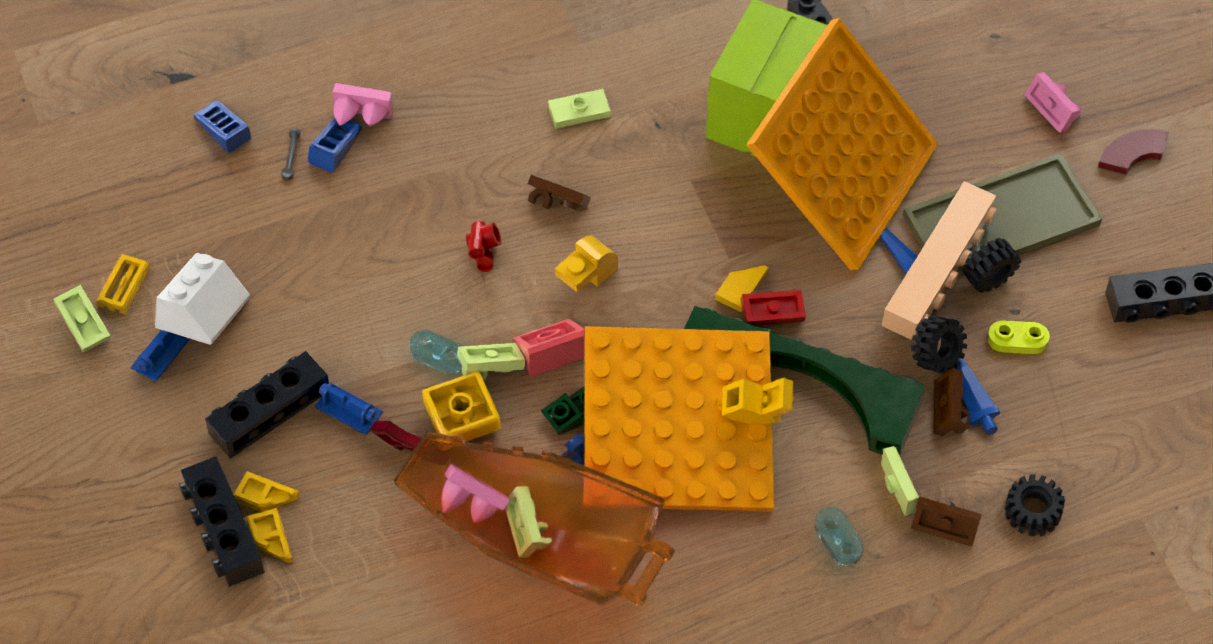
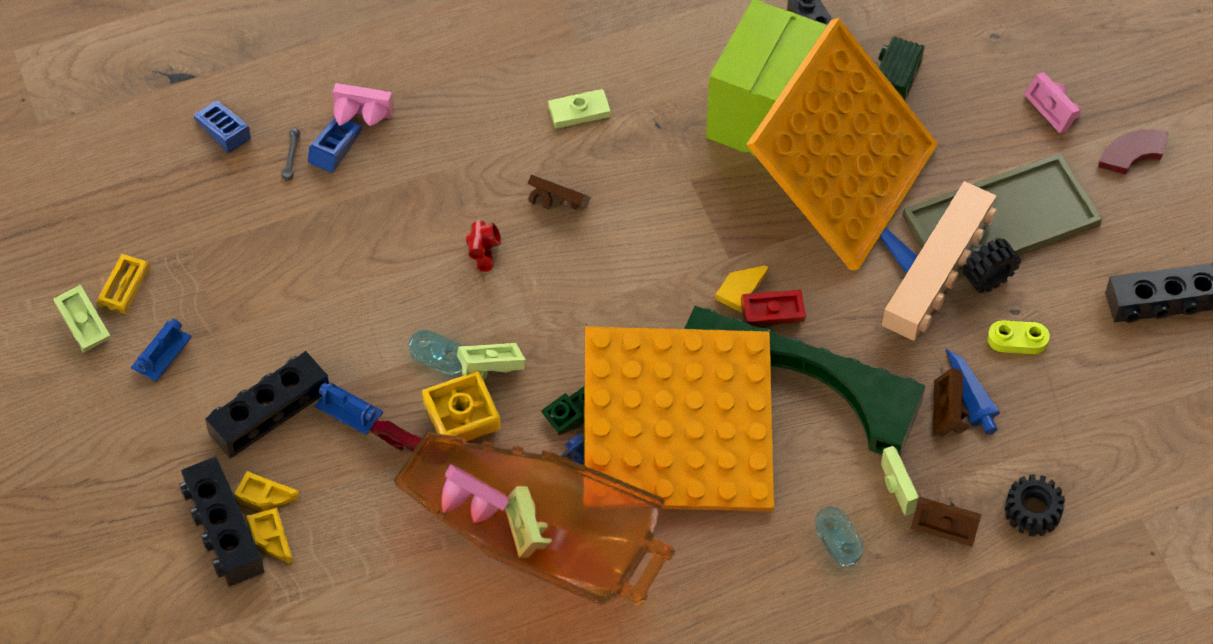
(200, 300): white slope -> none
(551, 346): coral slope -> none
(589, 262): yellow brick -> none
(757, 403): yellow brick -> none
(901, 63): none -> dark green brick
(927, 344): black tyre -> none

